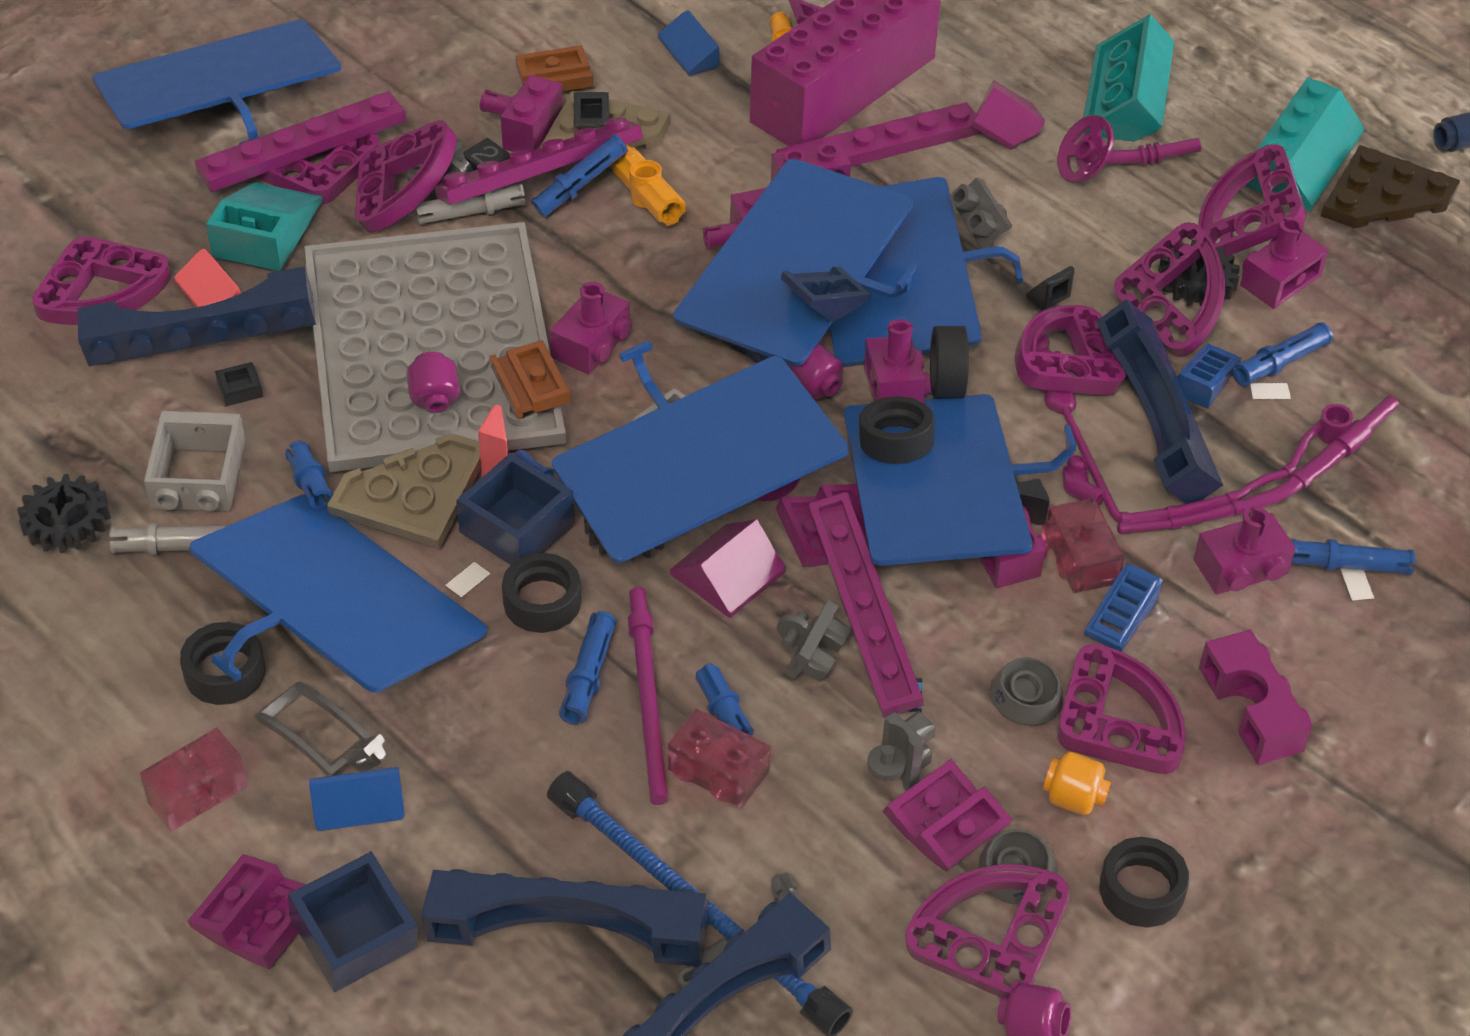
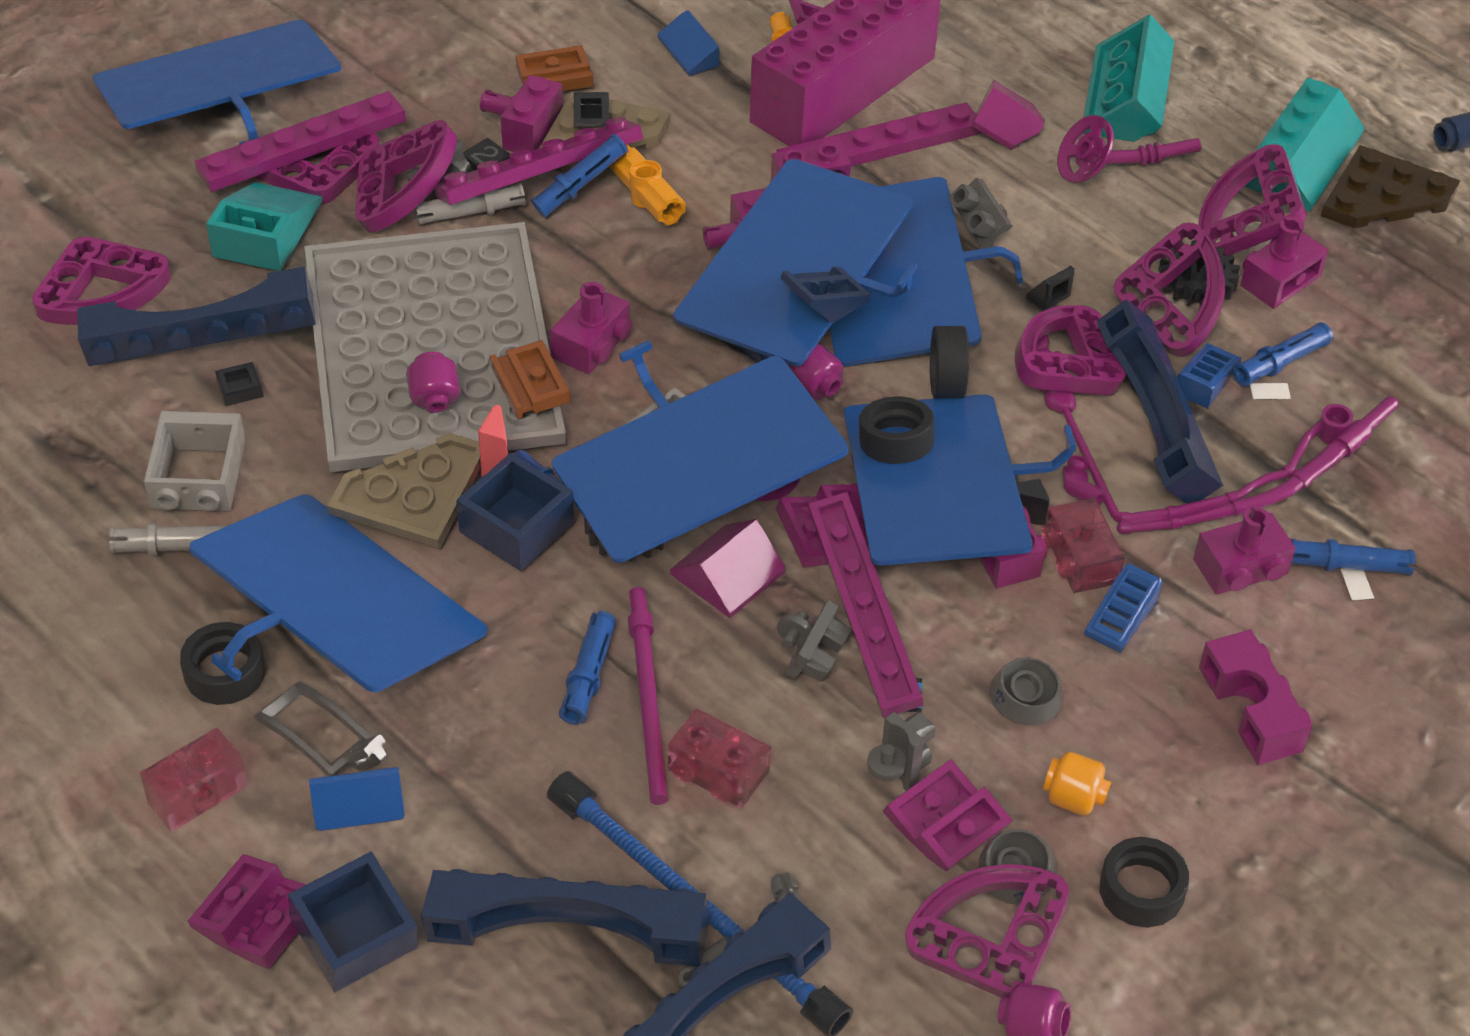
(64, 513): black gear -> none
(205, 280): coral slope -> none
(309, 475): blue pin -> none
(468, 579): white sticker -> none
(541, 568): black tyre -> none
(722, 701): blue axle -> none
(895, 365): magenta brick -> none
(1100, 727): magenta beam -> none

